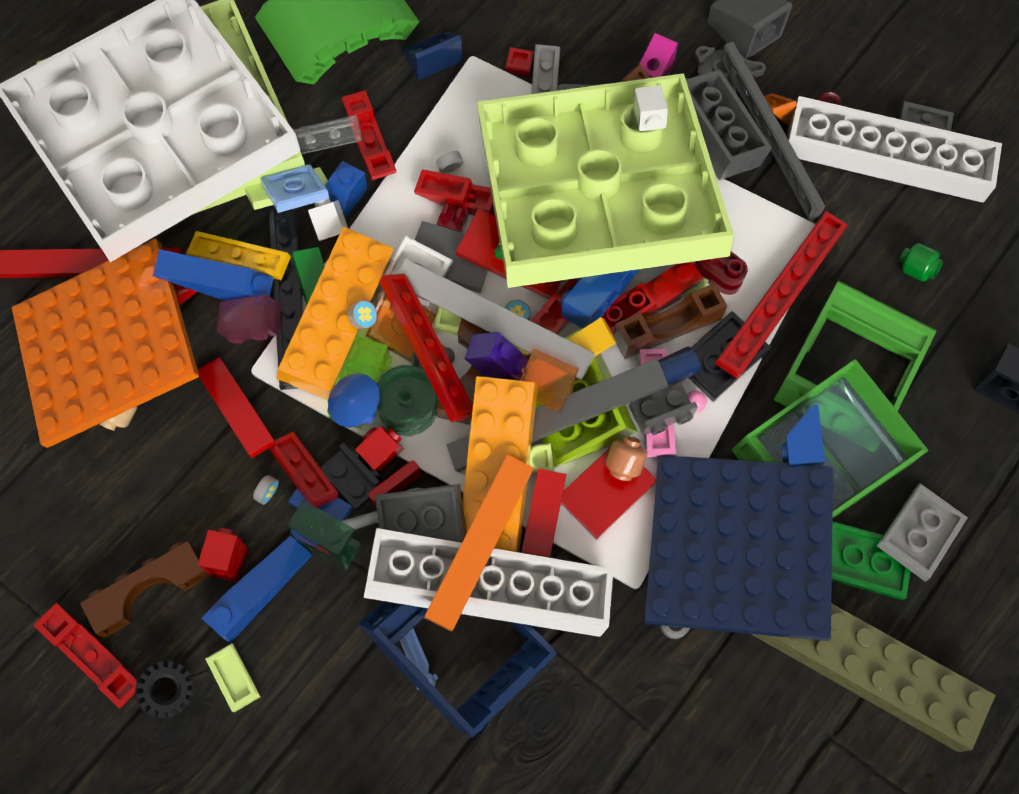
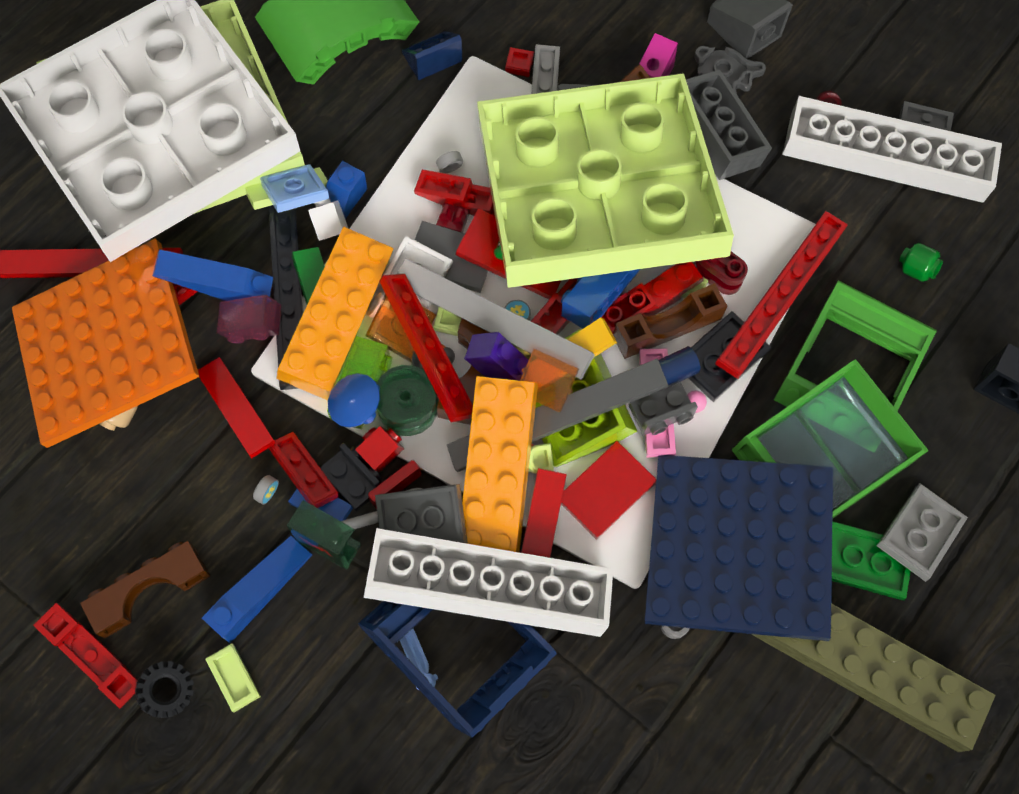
(223, 555): red brick -> none
(239, 253): yellow tile -> none
(328, 134): clear tile -> none
(362, 314): tile -> none
(372, 147): red slope -> none
(478, 543): orange tile -> none
(626, 458): nougat head -> none
(650, 108): white brick -> none
(771, 129): dark grey tile -> none
(781, 107): orange slope -> none
(805, 441): blue slope -> none

